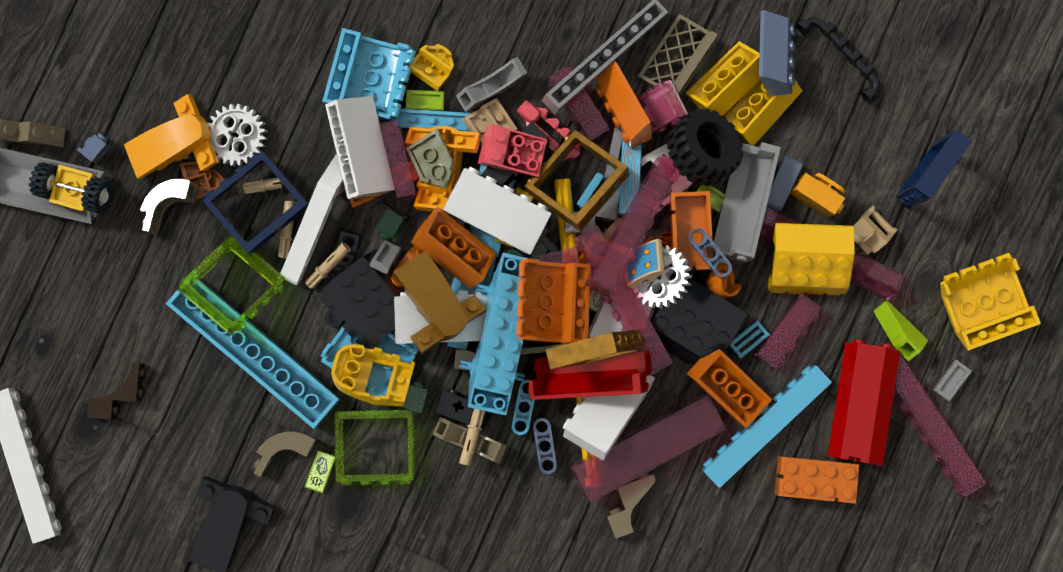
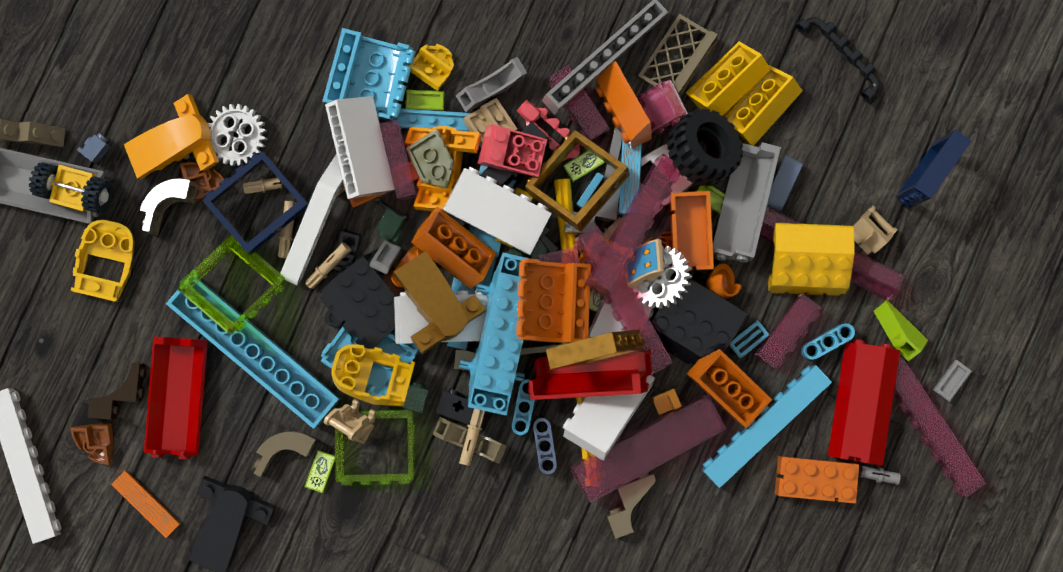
(95, 440): none -> dark orange brick
(107, 241): none -> yellow slope
(146, 504): none -> orange tile
(175, 397): none -> red panel
(351, 421): none -> tan piece
(582, 165): none -> tile
(666, 401): none -> light orange panel
(700, 249): sand blue beam -> none
(776, 53): sand blue slope -> none
(819, 194): light orange brick -> none
(837, 340): none -> medium azure beam
(879, 475): none -> light grey pin
(987, 302): yellow slope -> none

